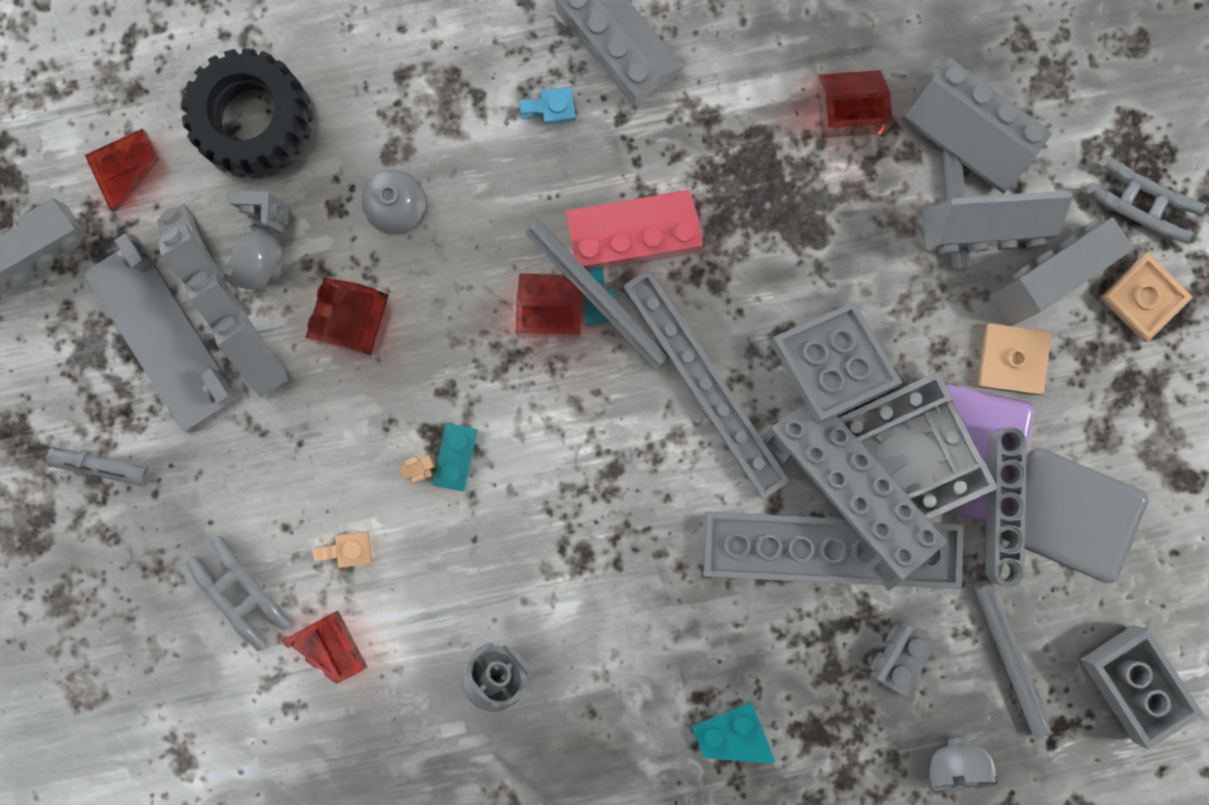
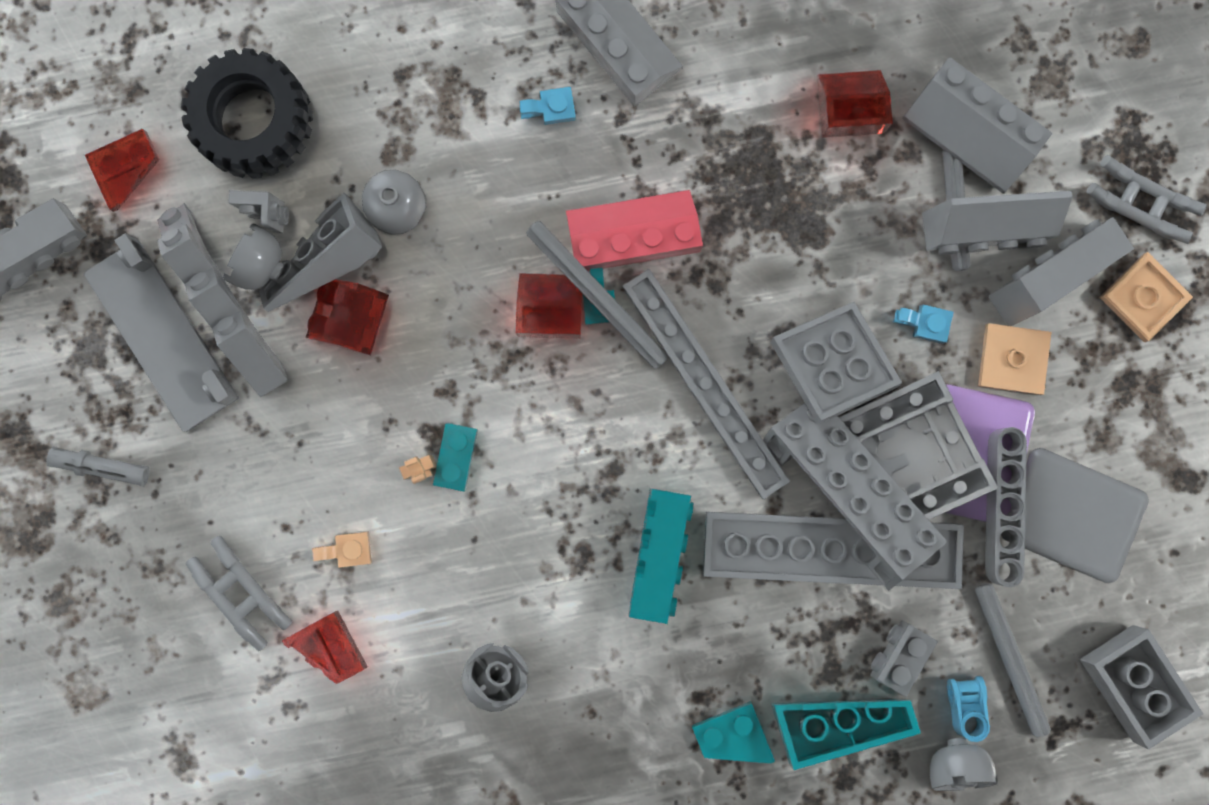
(334, 249): none -> light grey wedge
(659, 556): none -> teal wedge
(838, 728): none -> teal wedge
(929, 322): none -> medium azure plate
(967, 705): none -> medium azure piece

